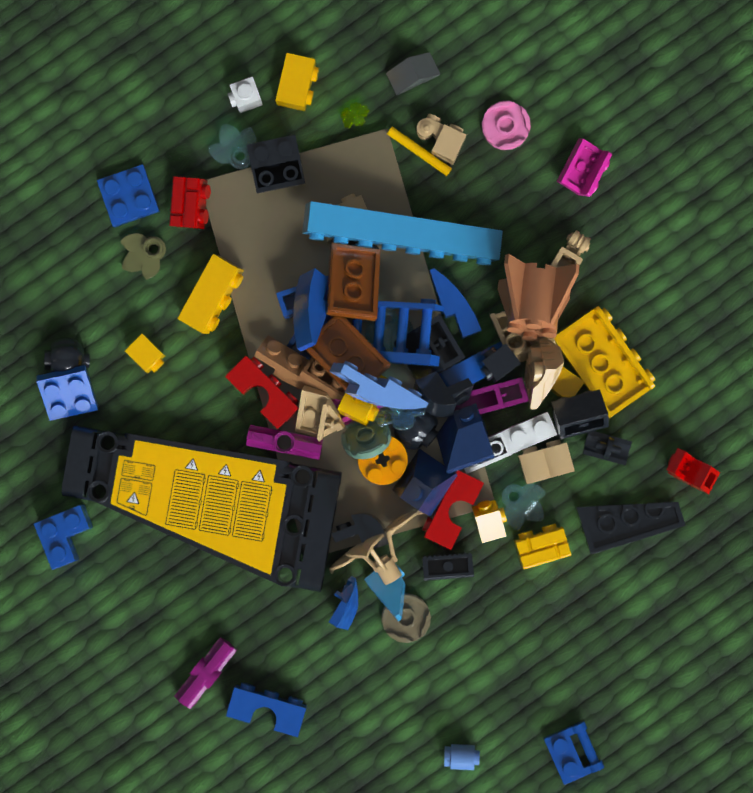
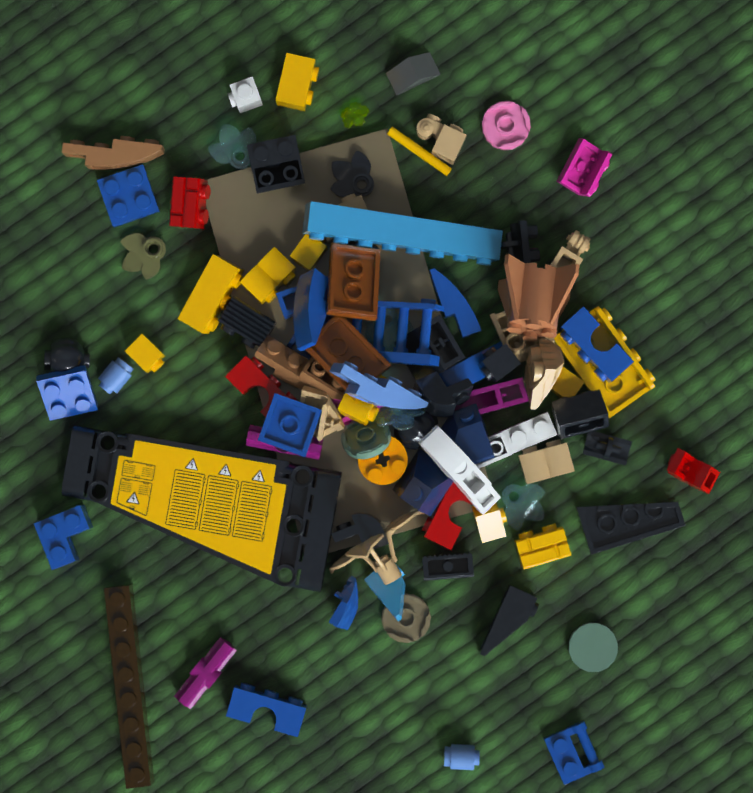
(115, 376): none -> medium blue brick
(124, 153): none -> medium nougat slope
(129, 686): none -> dark brown brick
(246, 322): none -> black brick
(268, 276): none -> yellow brick
(290, 425): none -> blue plate
(308, 252): none -> yellow brick
(350, 174): none -> black plate
(460, 469): none -> white slope
(511, 614): none -> black slope
(518, 242): none -> black hips
(593, 647): none -> sand green tile
(607, 363): none -> blue arch

